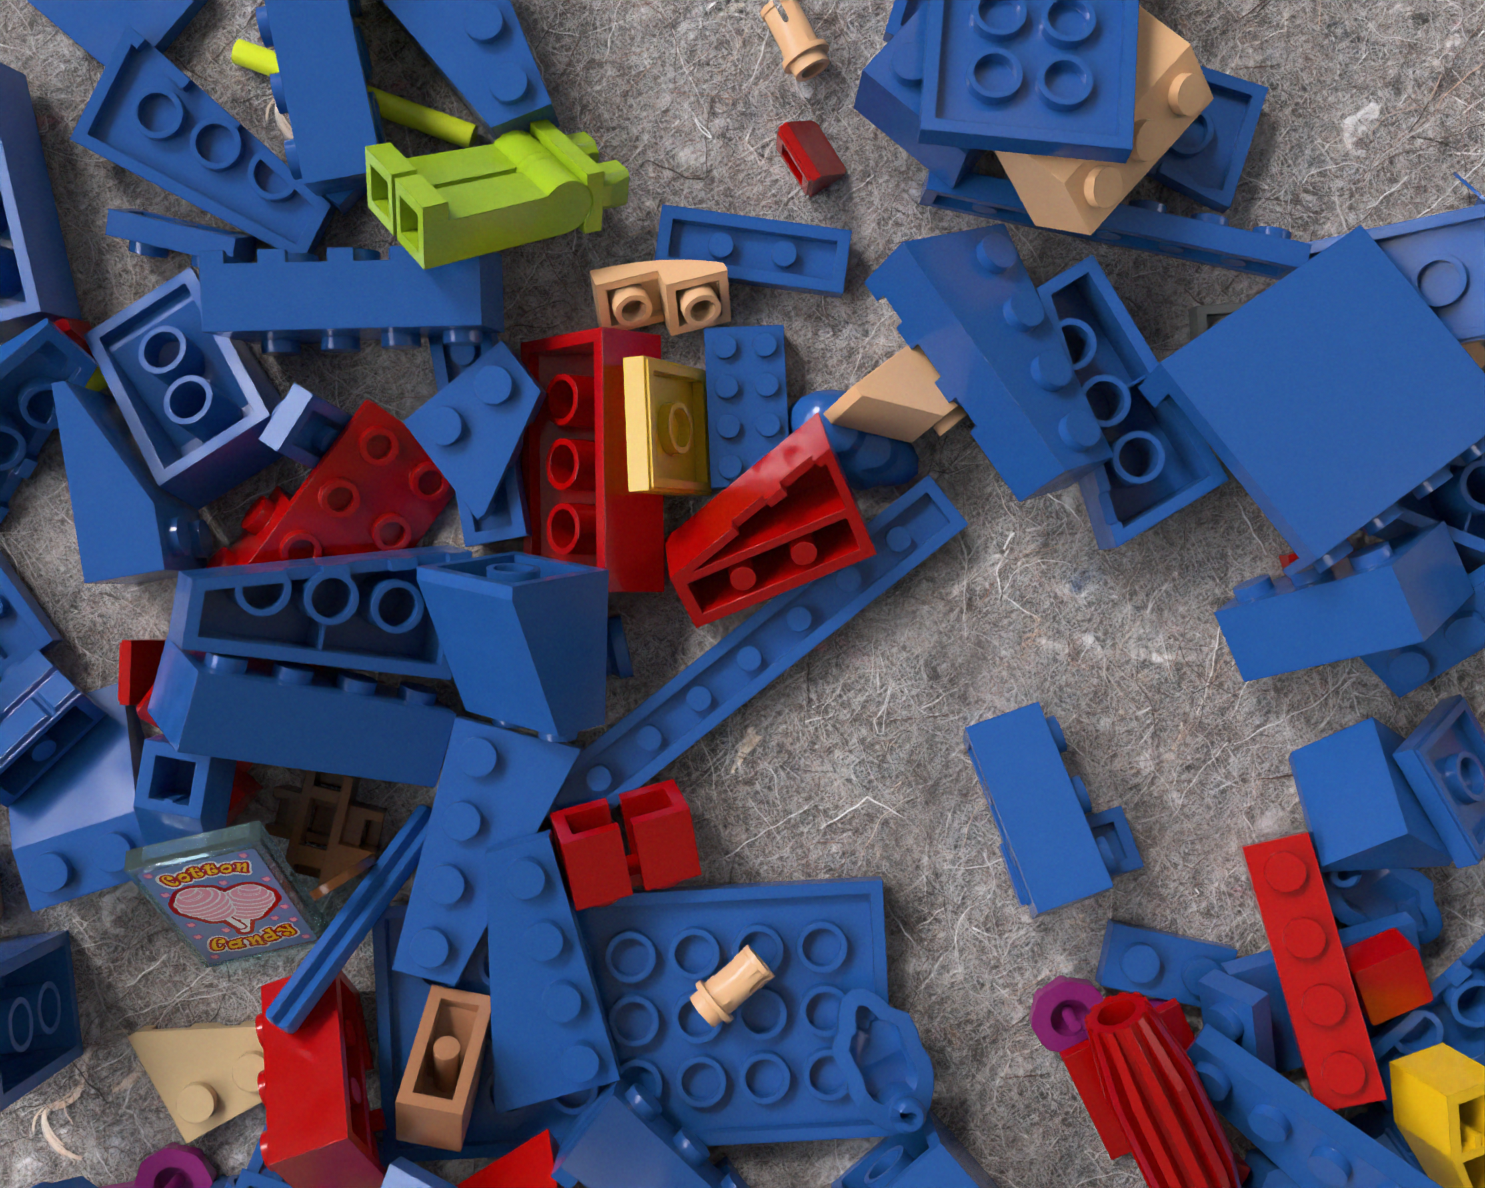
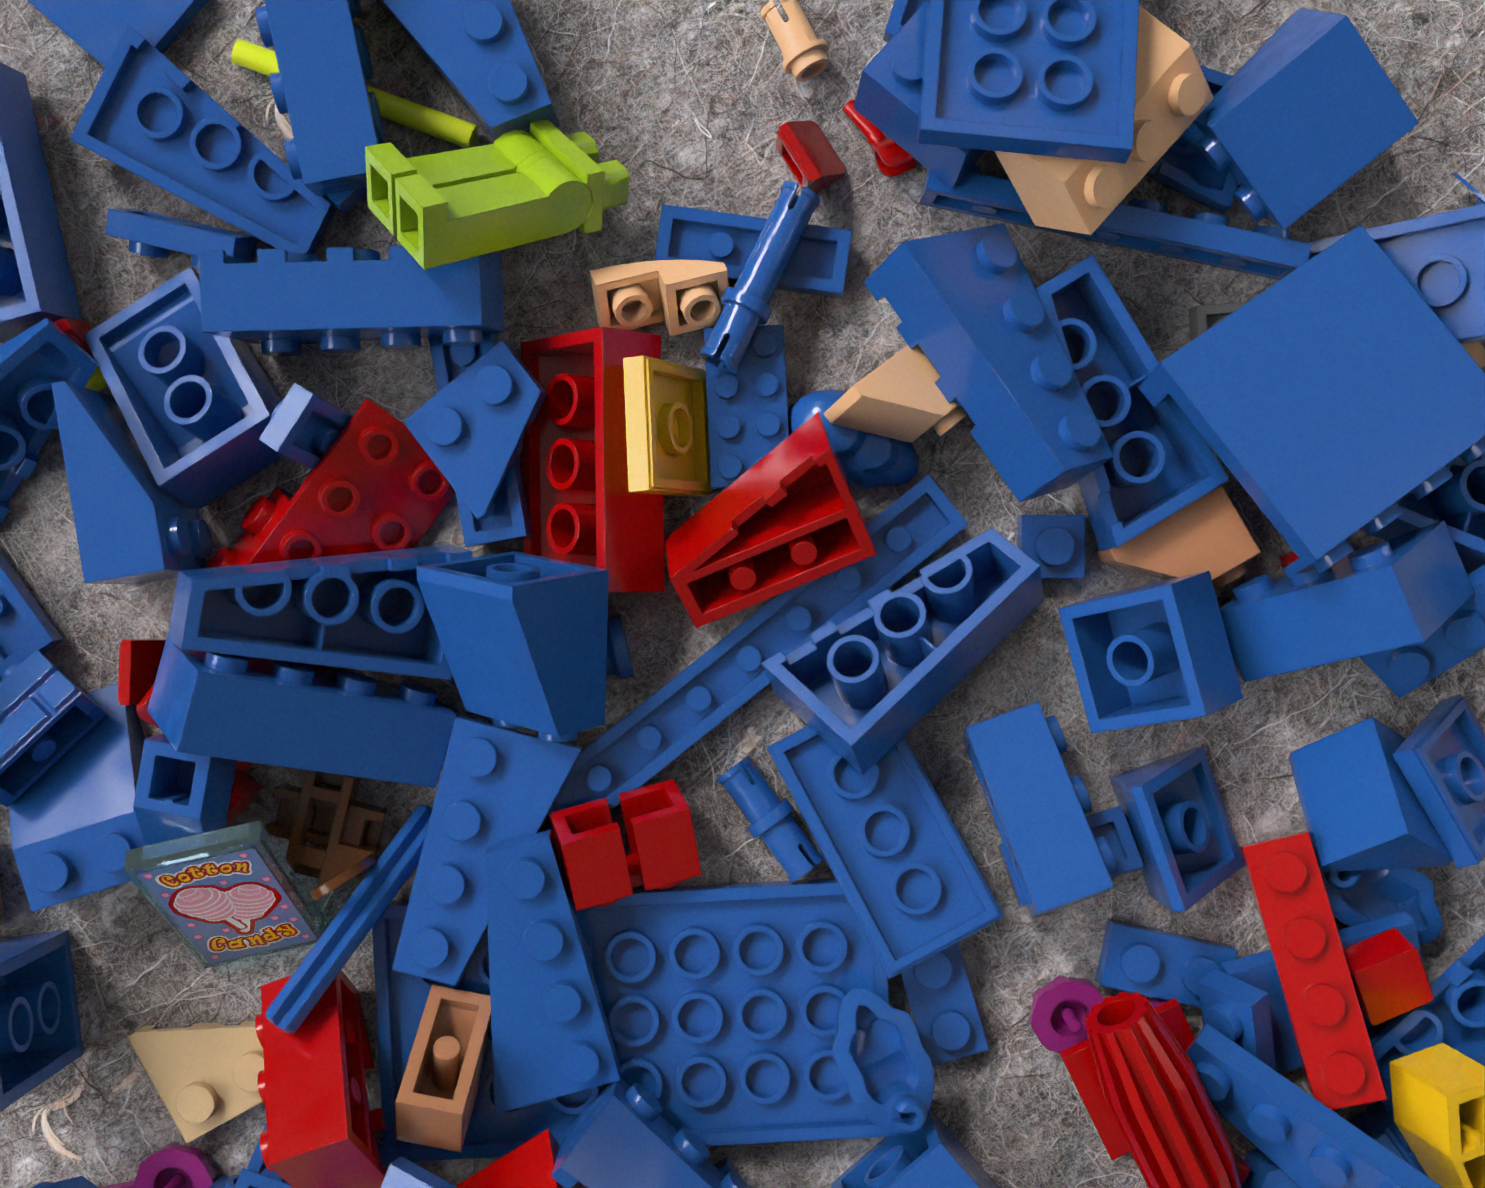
(731, 987): light nougat pin -> none
(749, 299): none -> blue pin
(770, 819): none -> blue pin
(888, 154): none -> red hand
(888, 848): none -> blue tile
(906, 651): none -> blue wedge
(944, 1007): none -> blue plate
(1054, 544): none -> blue plate
(1151, 654): none -> blue brick
(1178, 827): none -> blue slope
(1190, 541): none -> nougat slope
(1302, 117): none -> blue slope

